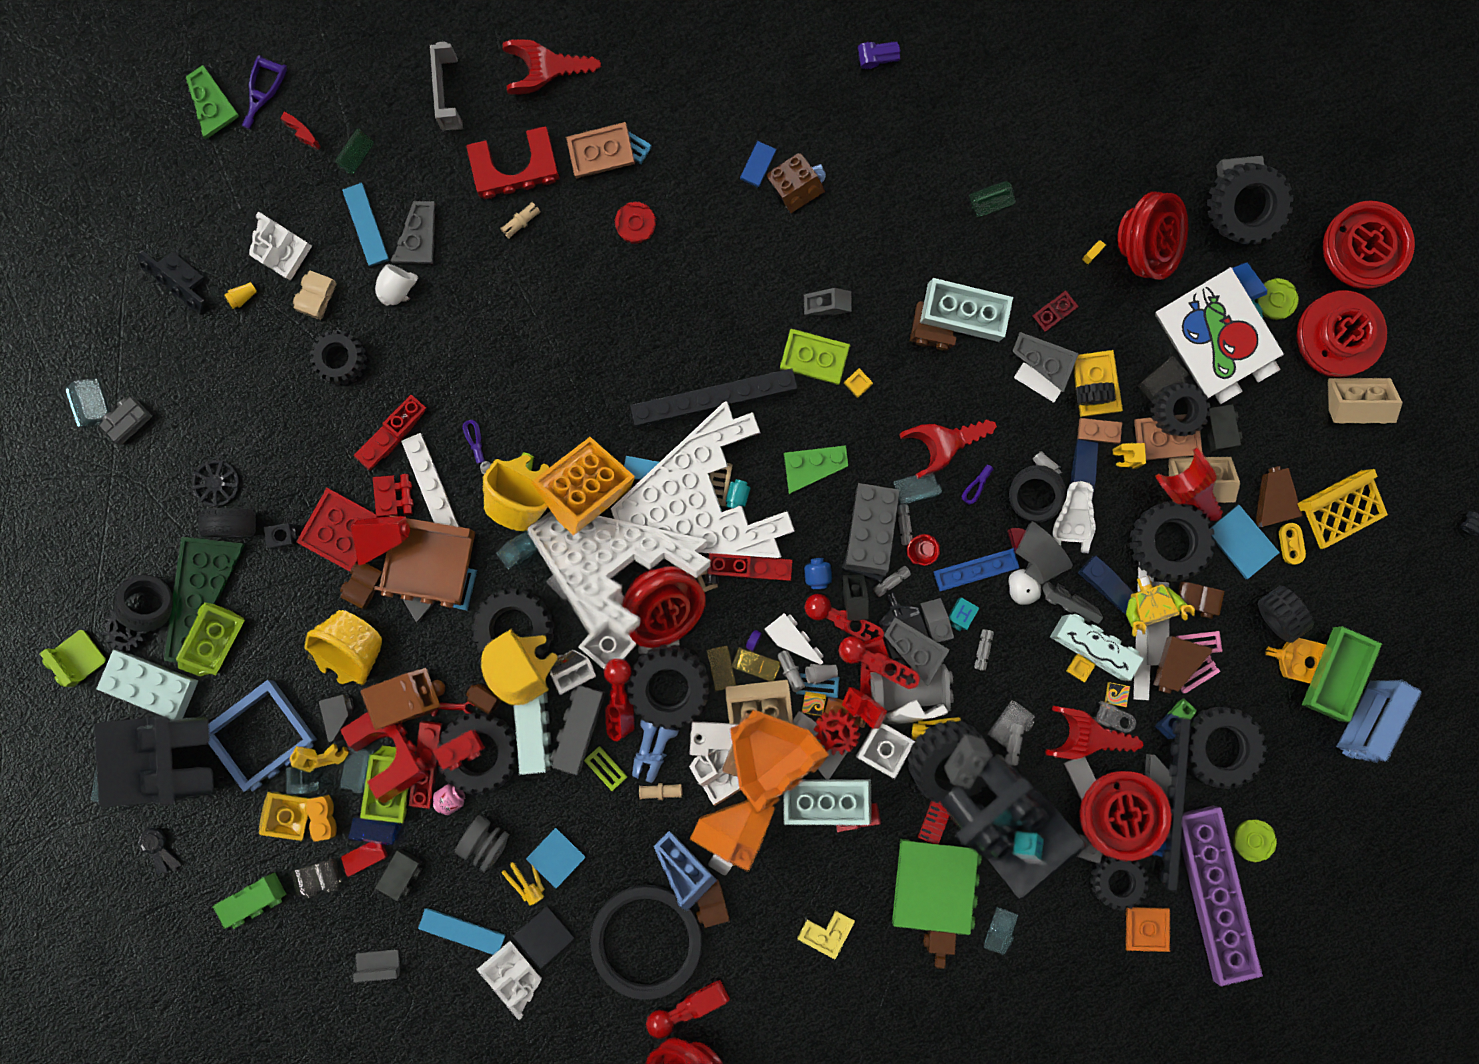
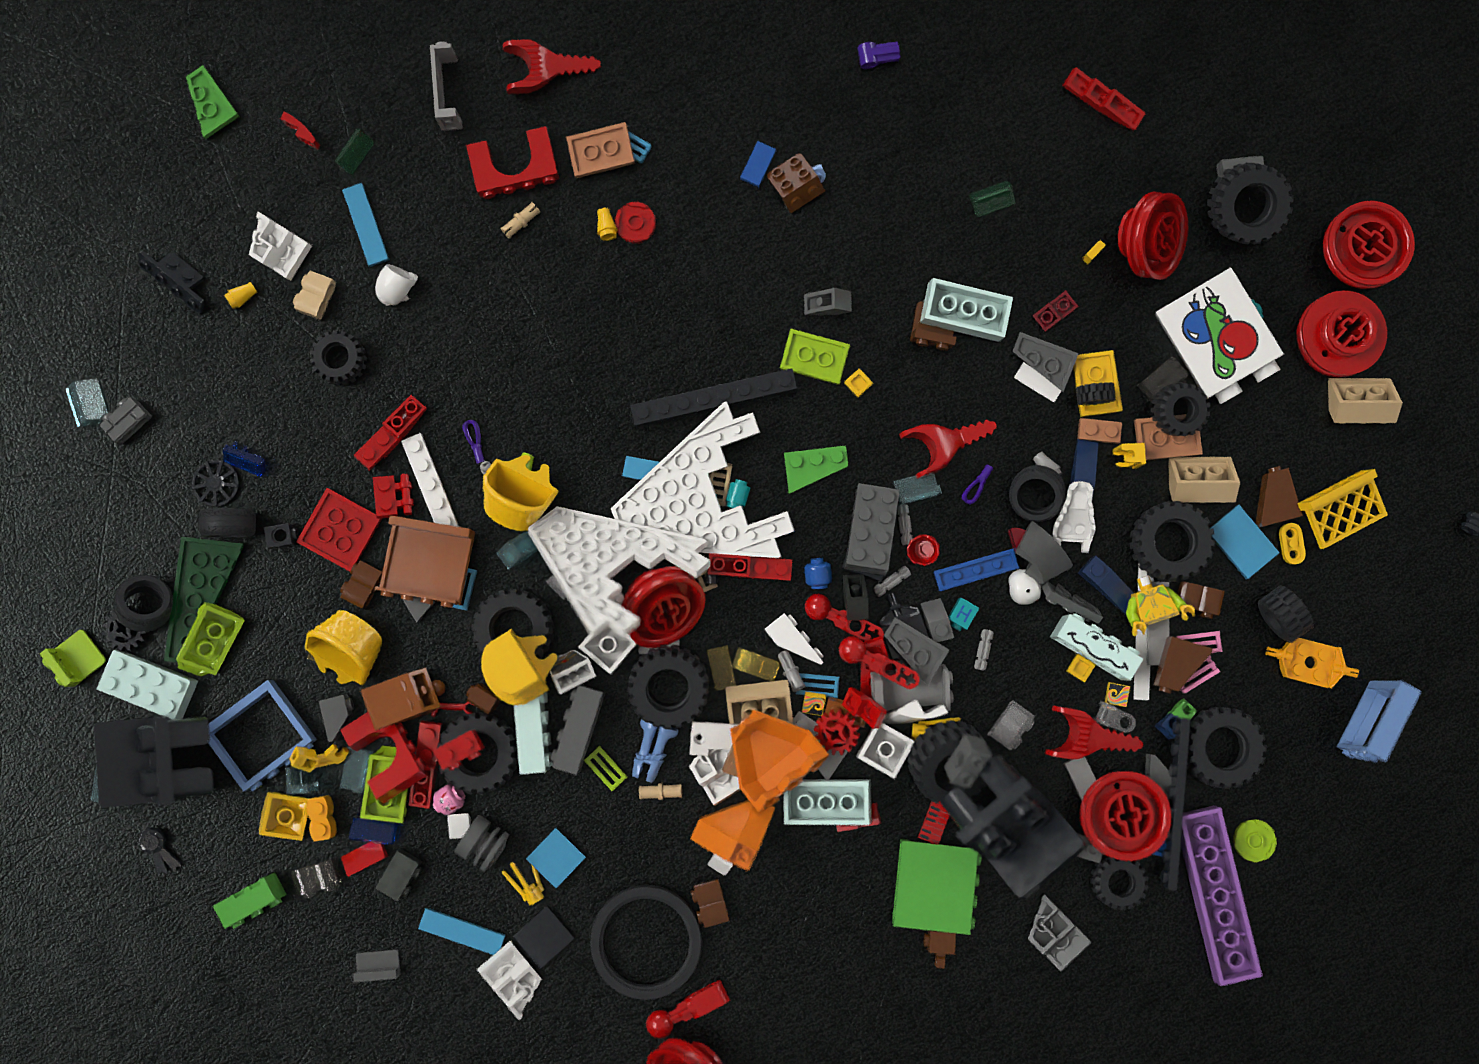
(244, 460): none -> clear blue plate
(281, 69): dark purple piece -> none
(377, 536): red slope -> none
(417, 239): dark grey wing -> none
(458, 825): none -> white slope
(583, 485): light orange slope -> none
(606, 226): none -> yellow cone
(620, 711): red beam -> none
(684, 870): medium blue wedge -> none
(753, 640): dark purple tile -> none
(818, 673): light grey cone -> none
(830, 939): light yellow plate -> none
(1001, 931): clear light blue slope -> none
(1014, 743): light grey axle -> none
(1028, 846): teal brick -> none
(1057, 935): none -> dark grey slope
(1103, 99): none -> red slope
(1148, 929): orange tile -> none
(1194, 486): red animal -> none
(1223, 428): pearl dark grey brick -> none
(1250, 281): blue tile -> none
(1280, 299): lime tile -> none
(1341, 674): bright green piece -> none

